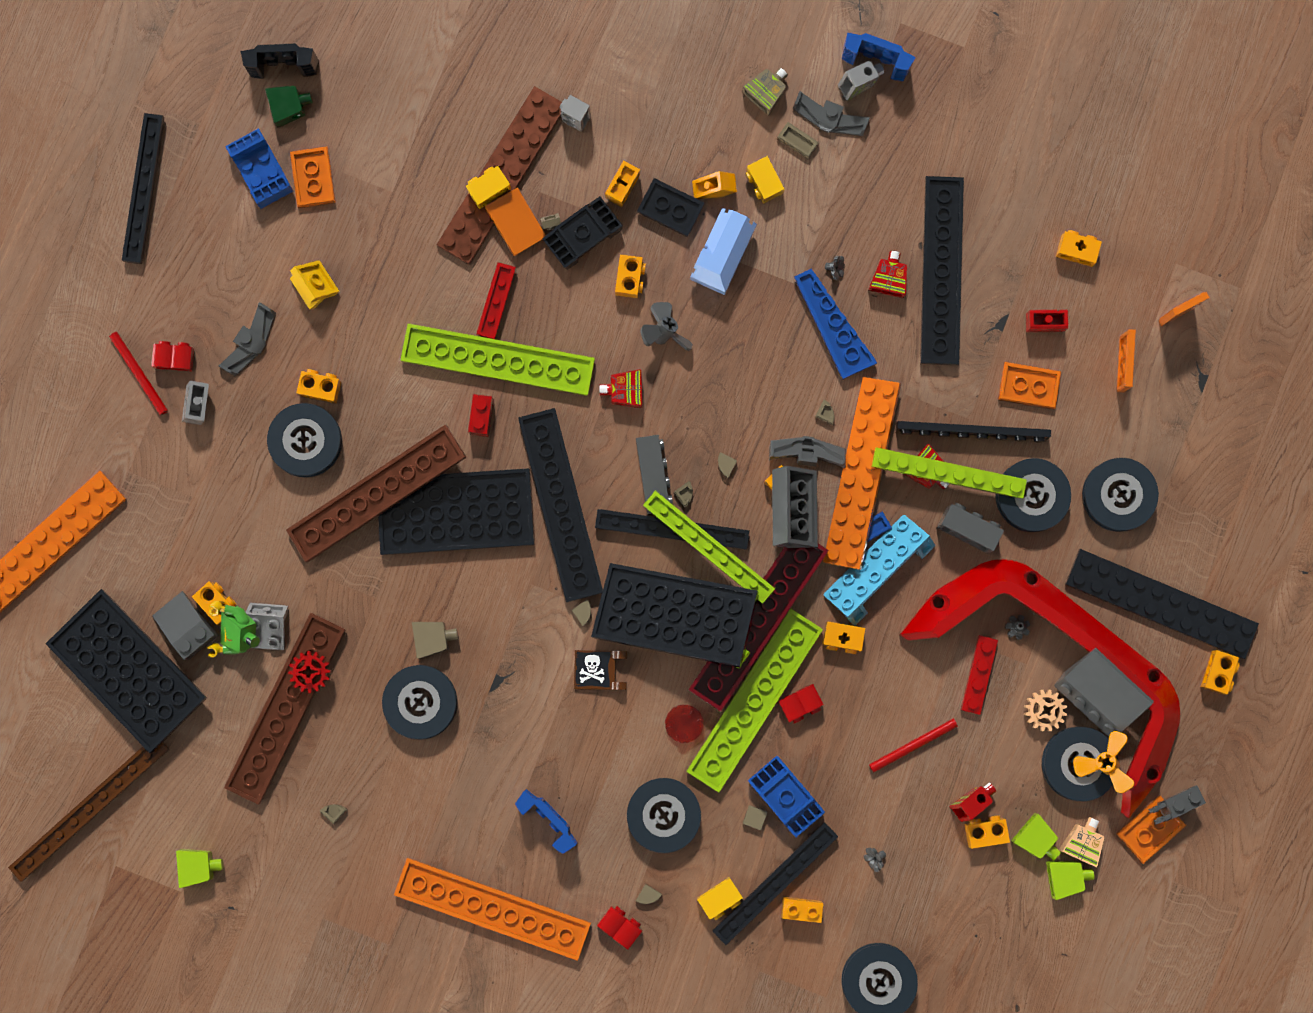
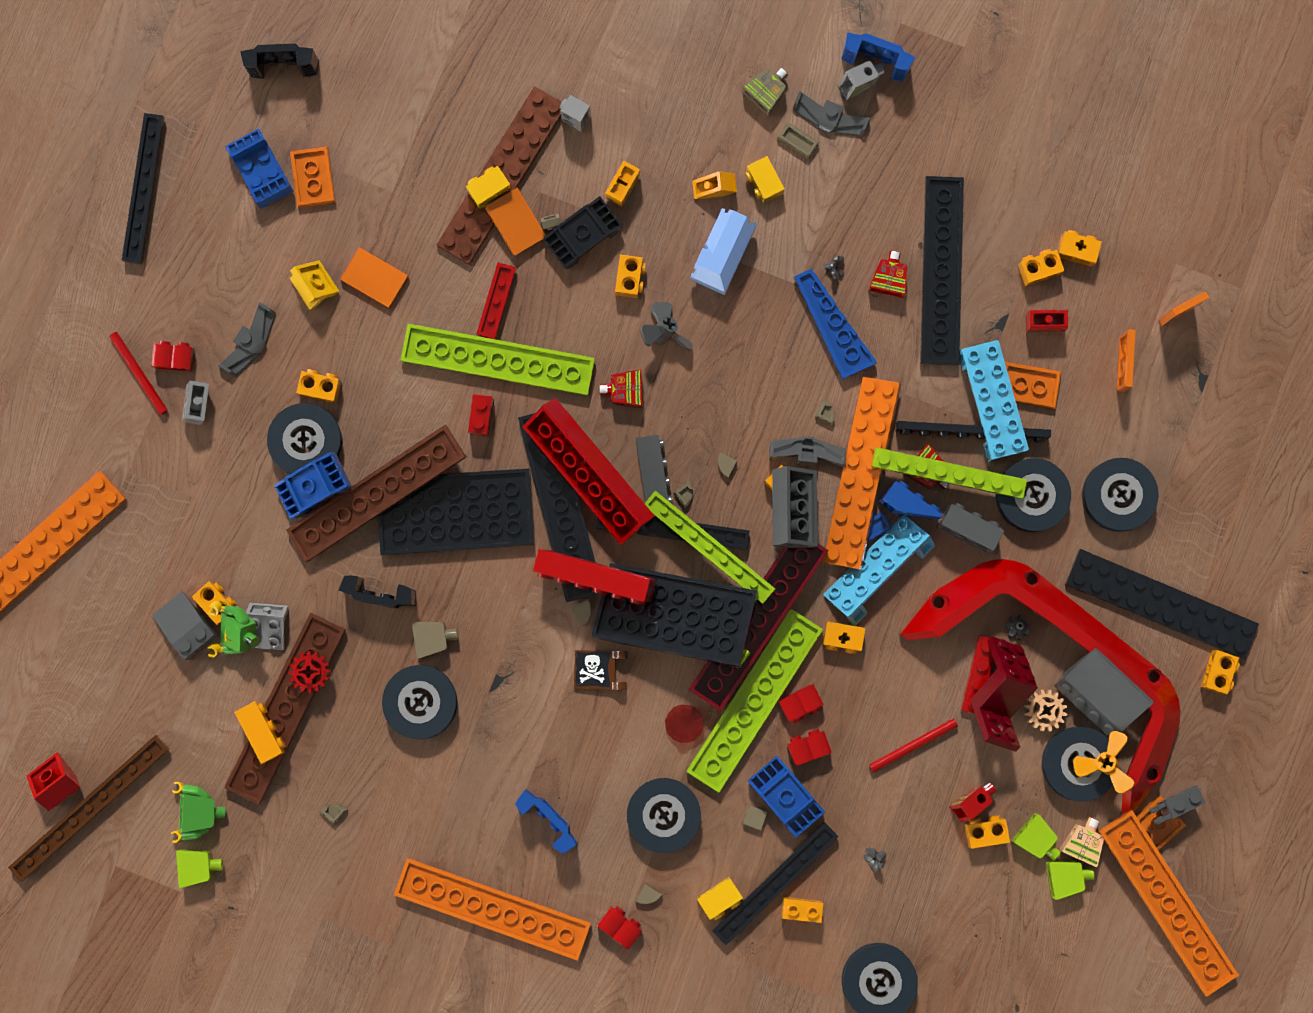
(52, 782): none -> red slope
(126, 671): black plate -> none
(195, 812): none -> bright green torso
(260, 731): none -> light orange brick
(287, 104): dark green torso -> none
(312, 485): none -> blue plate
(353, 584): none -> black plate
(374, 277): none -> orange tile
(588, 471): none -> red brick
(594, 575): none -> red brick
(670, 207): black plate -> none
(809, 748): none -> red brick
(904, 502): none -> blue slope
(994, 400): none -> medium azure bracket
(1003, 694): none -> dark red bracket
(1043, 272): none -> light orange brick
(1168, 903): none -> orange plate

